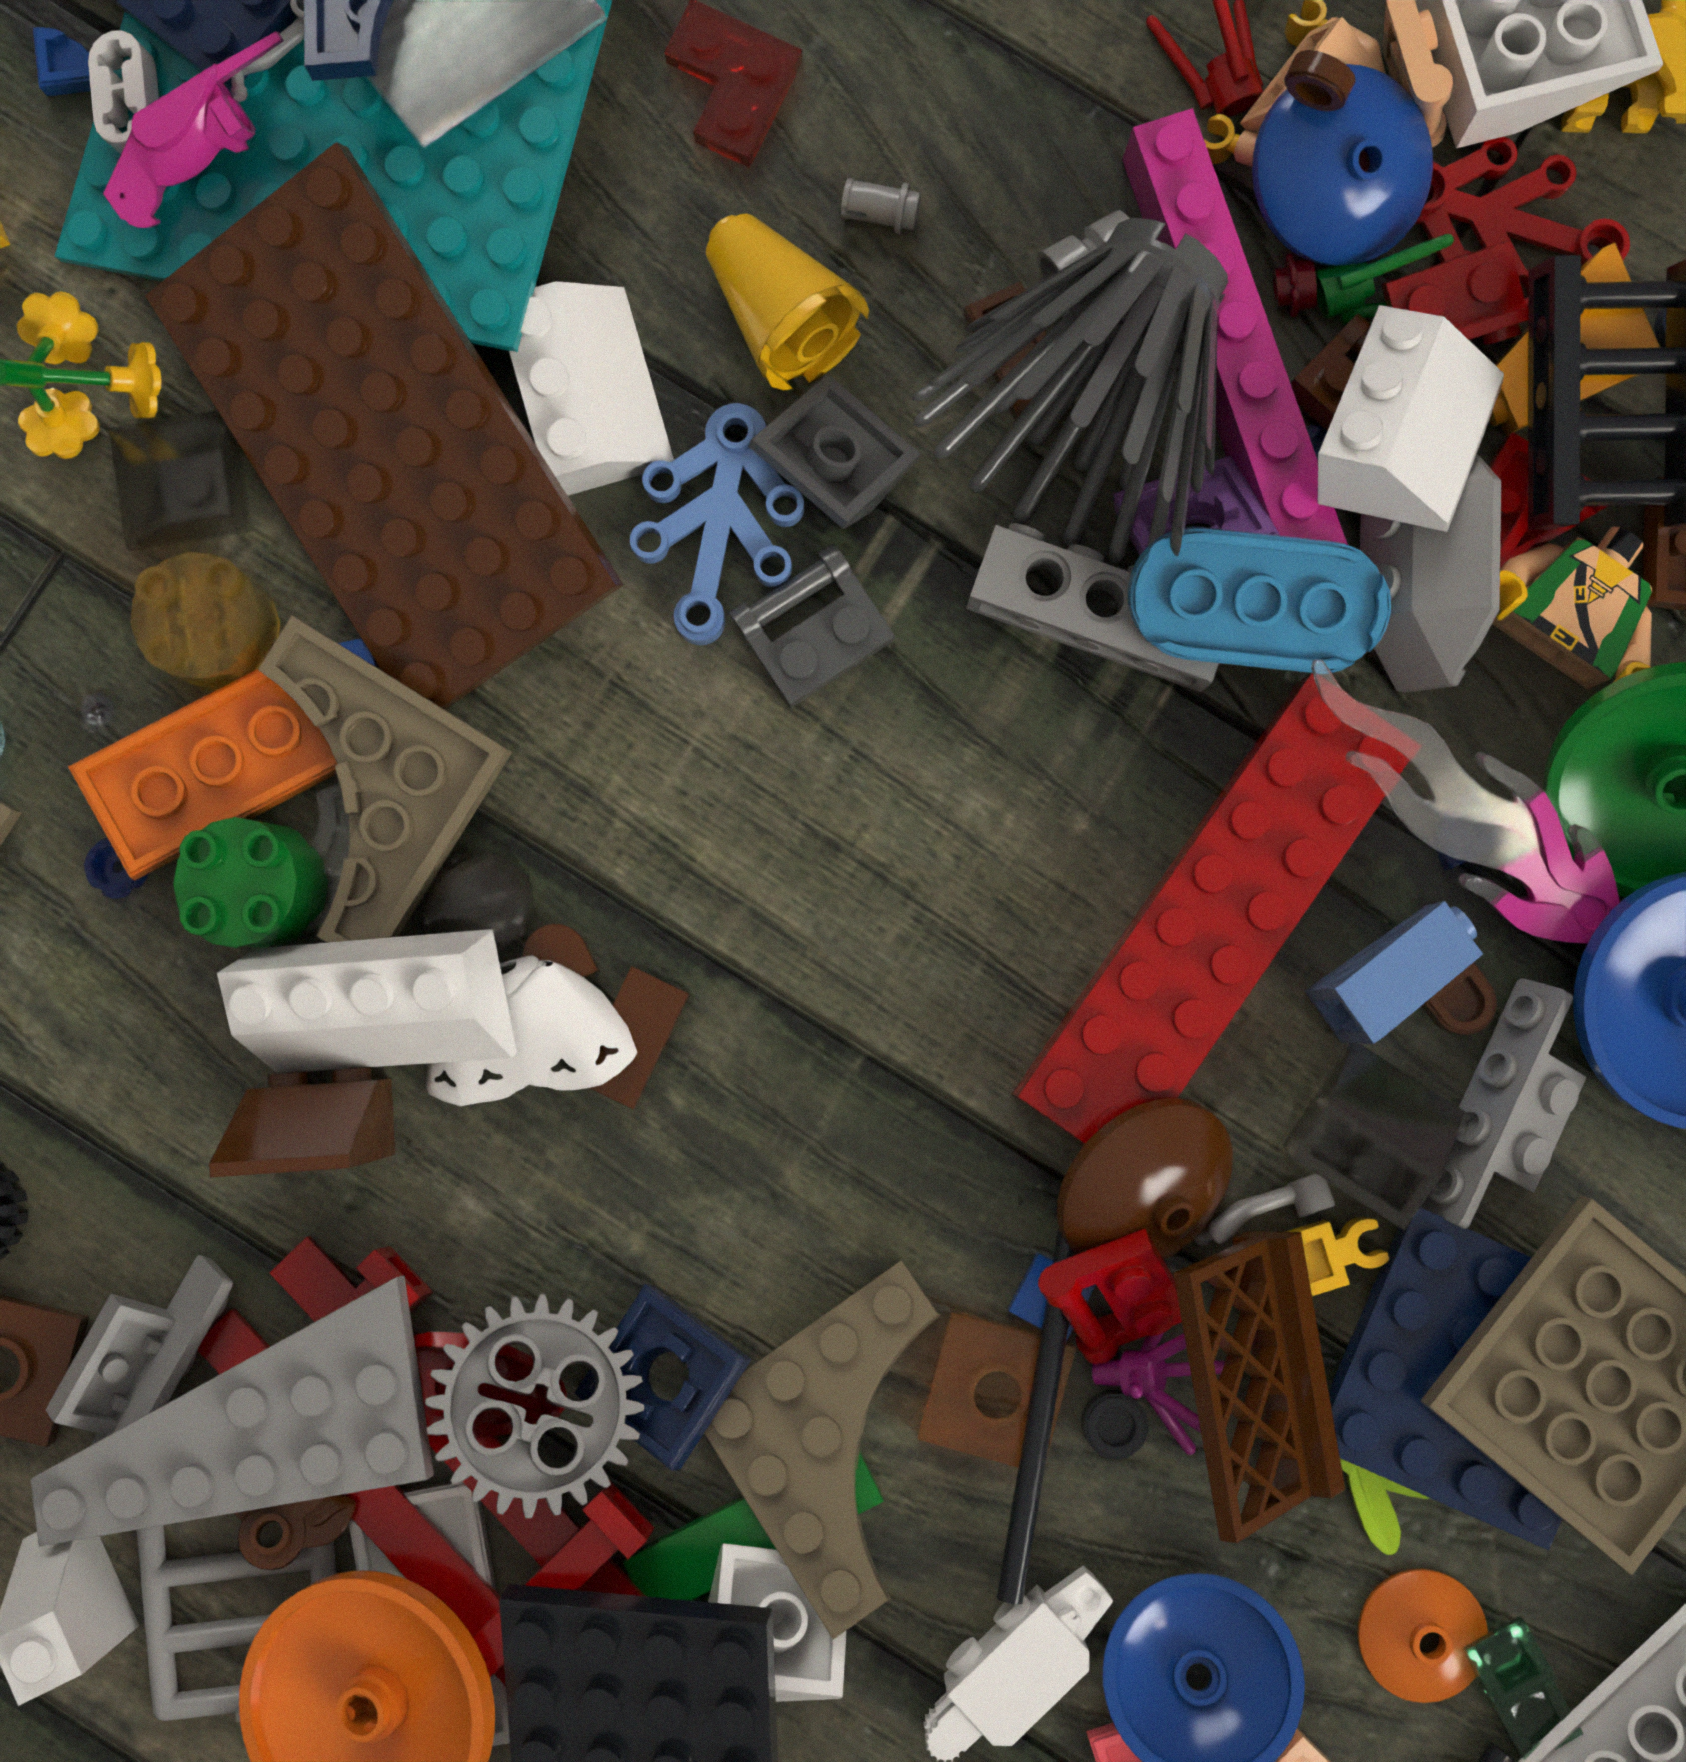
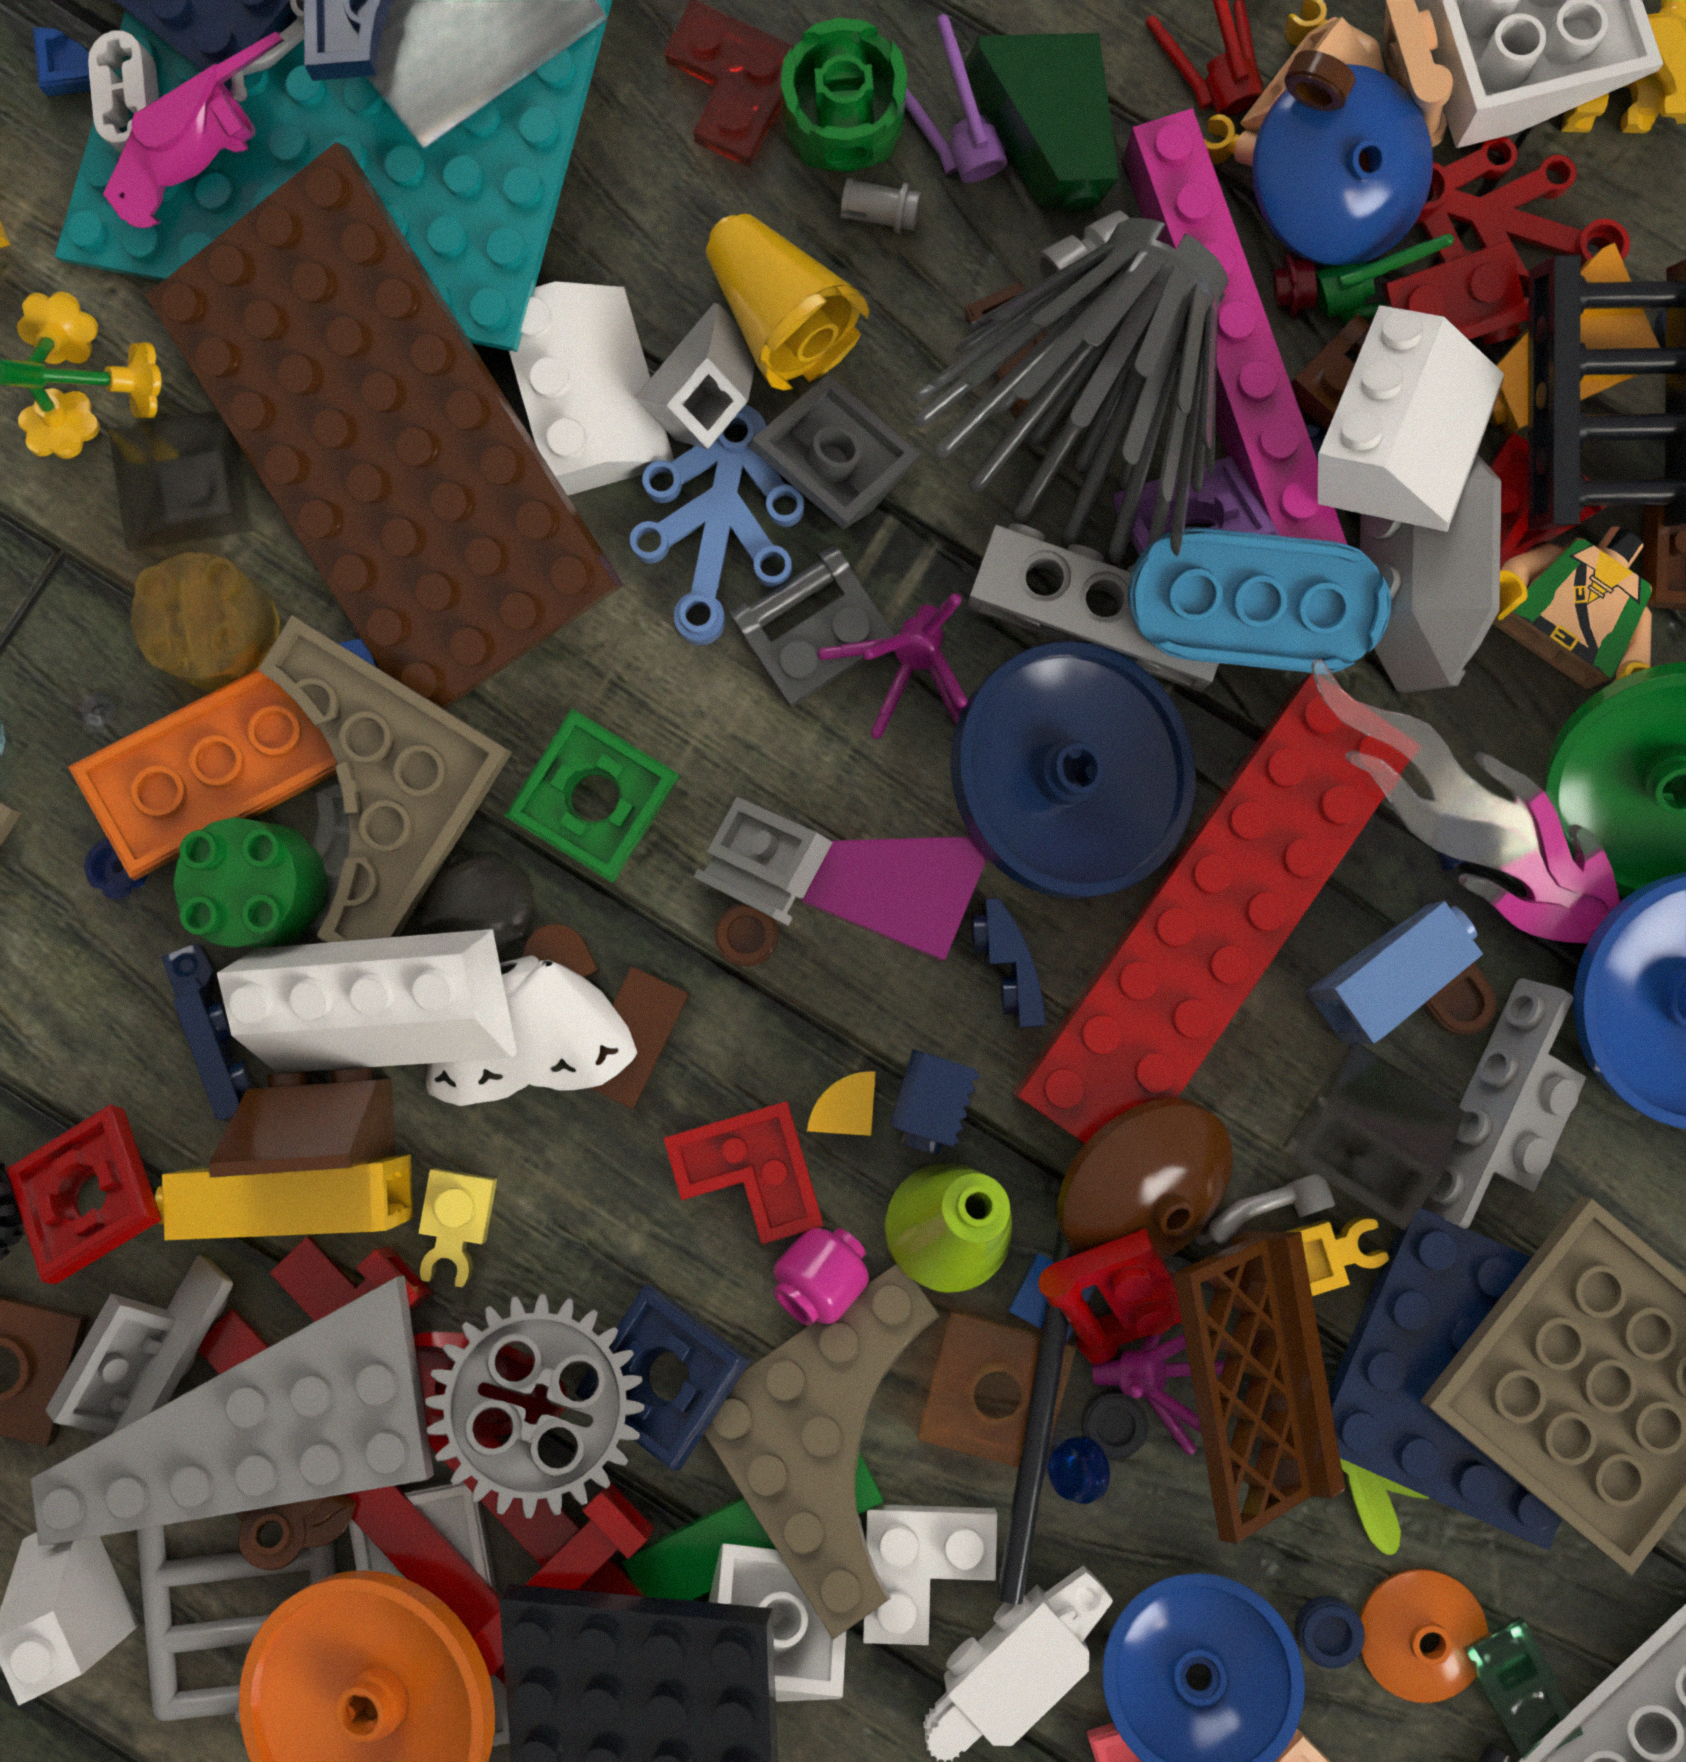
(49, 1190): none -> red piece
(207, 1029): none -> dark blue hinge
(287, 1203): none -> yellow slope
(455, 1212): none -> light yellow plate
(574, 754): none -> green piece
(702, 381): none -> light grey slope
(746, 935): none -> reddish brown tile
(760, 1152): none -> red plate
(763, 859): none -> light grey plate
(820, 1276): none -> dark pink head
(843, 95): none -> green brick
(845, 1106): none -> yellow tile
(900, 888): none -> magenta slope
(916, 649): none -> magenta plant
(920, 1545): none -> white plate
(932, 1102): none -> dark blue brick
(949, 1227): none -> lime cone
(975, 143): none -> medium lavender plant
(1004, 944): none -> dark blue slope
(1049, 113): none -> dark green slope
(1073, 770): none -> dark blue dish
(1079, 1470): none -> clear blue plate
(1329, 1632): none -> dark blue tile

